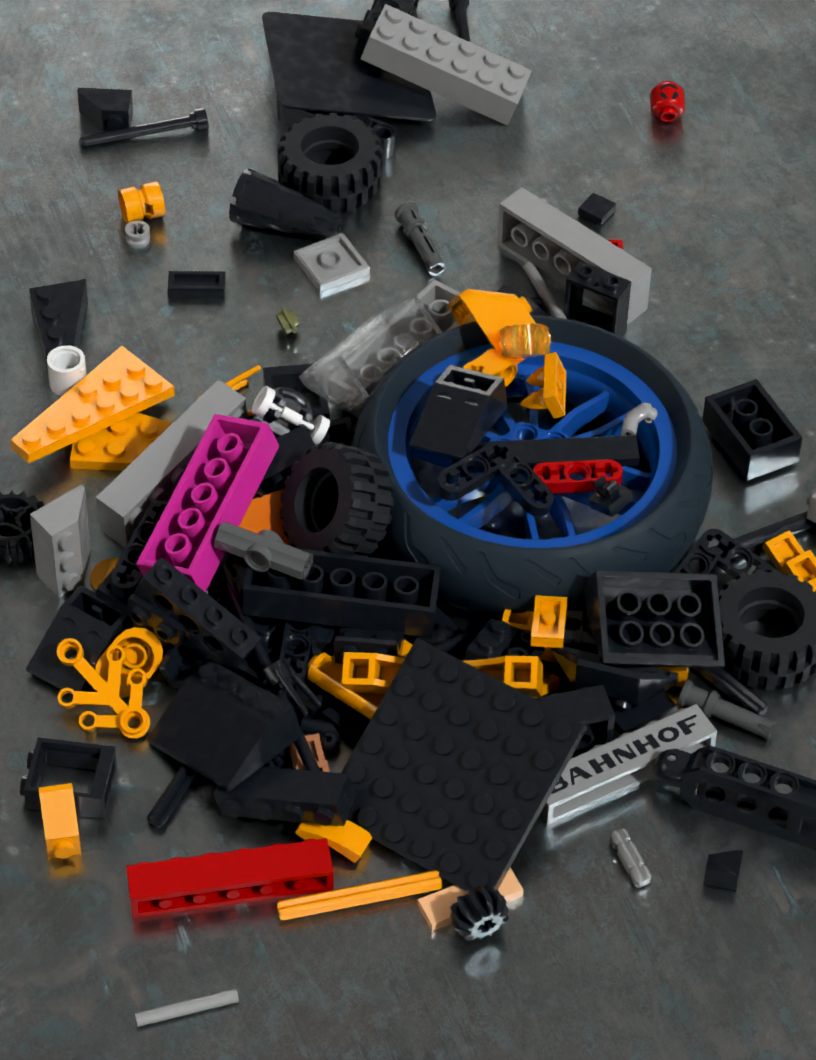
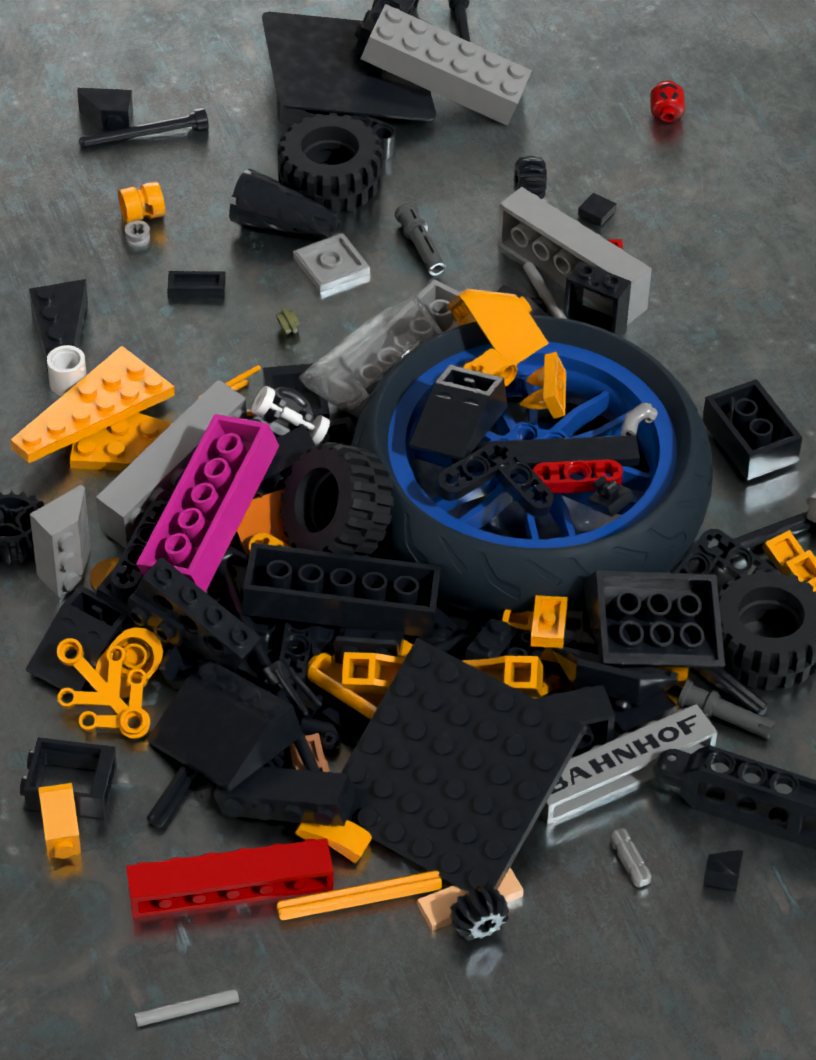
(263, 550): dark grey piece -> none
(524, 340): clear yellow gear -> none
(531, 175): none -> black gear

